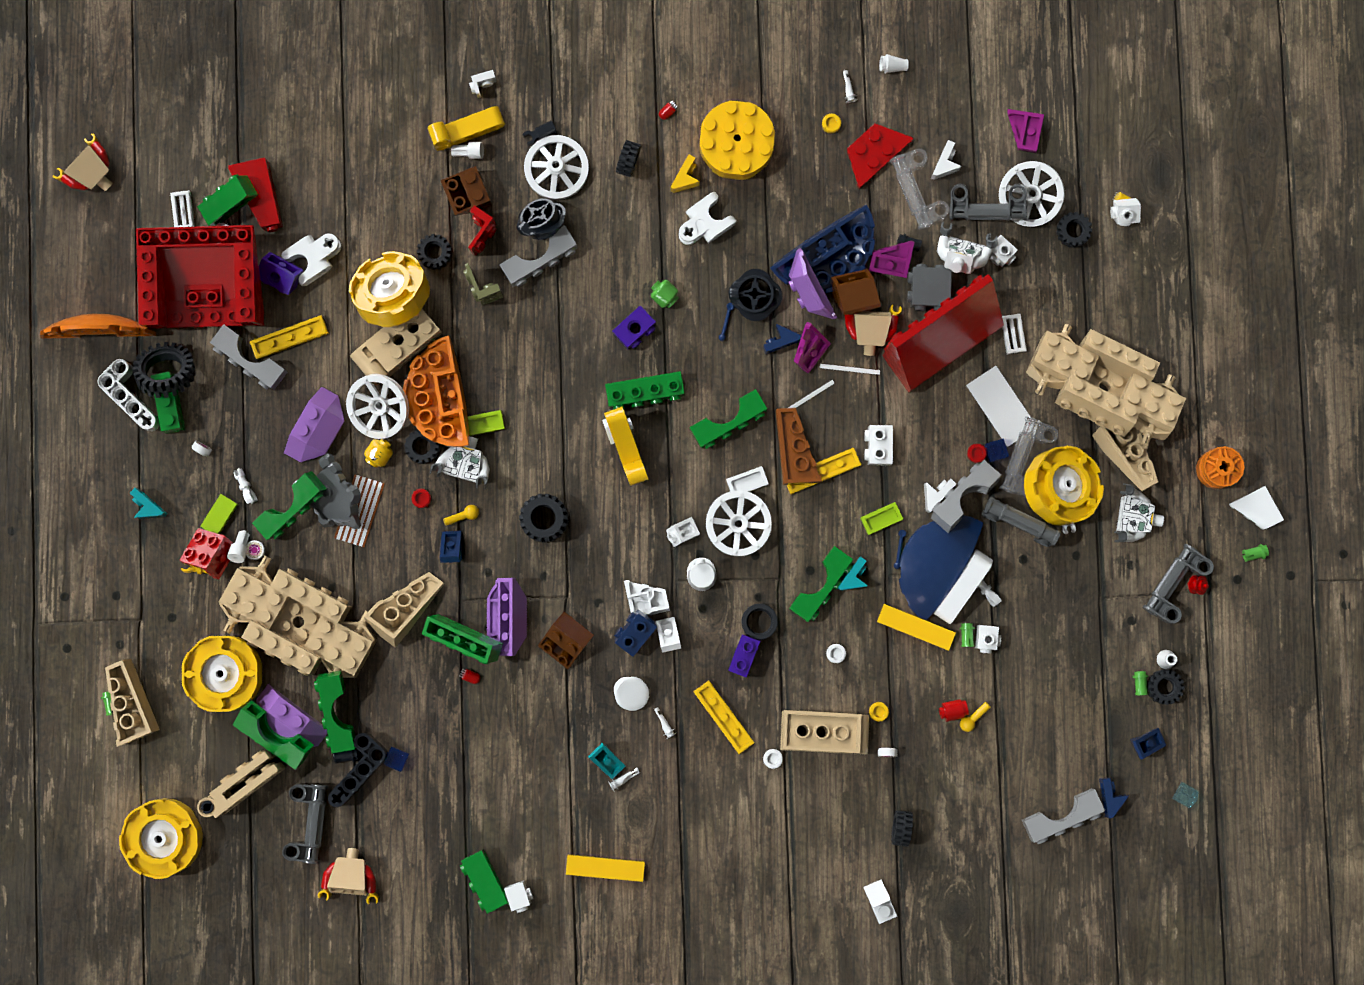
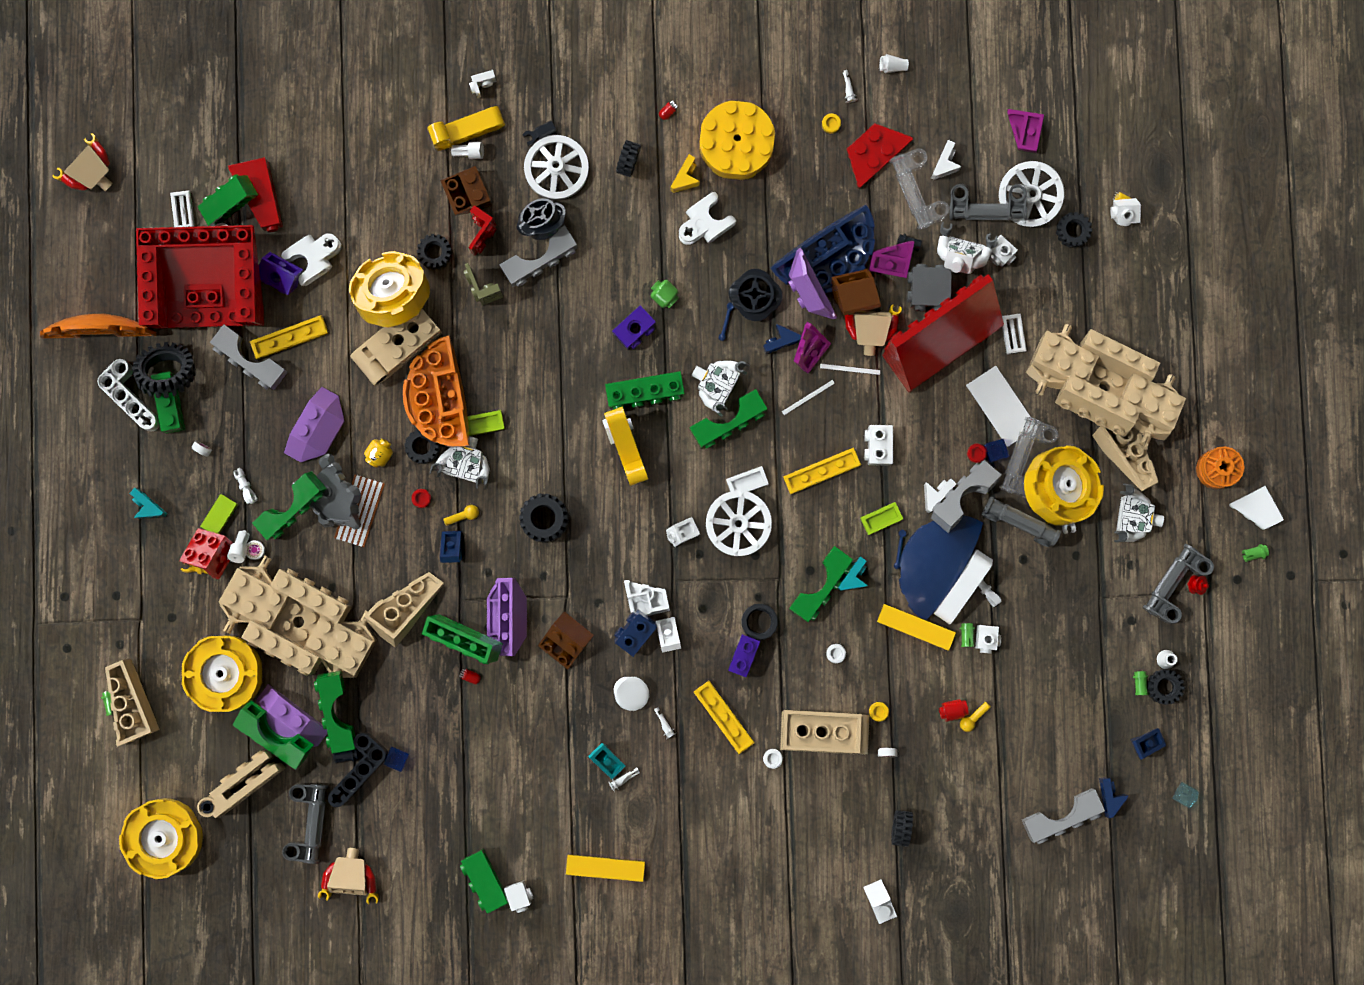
(376, 408): white wheel -> none
(701, 574): white hat -> none
(718, 382): none -> white torso
(795, 456): dark orange wing -> none

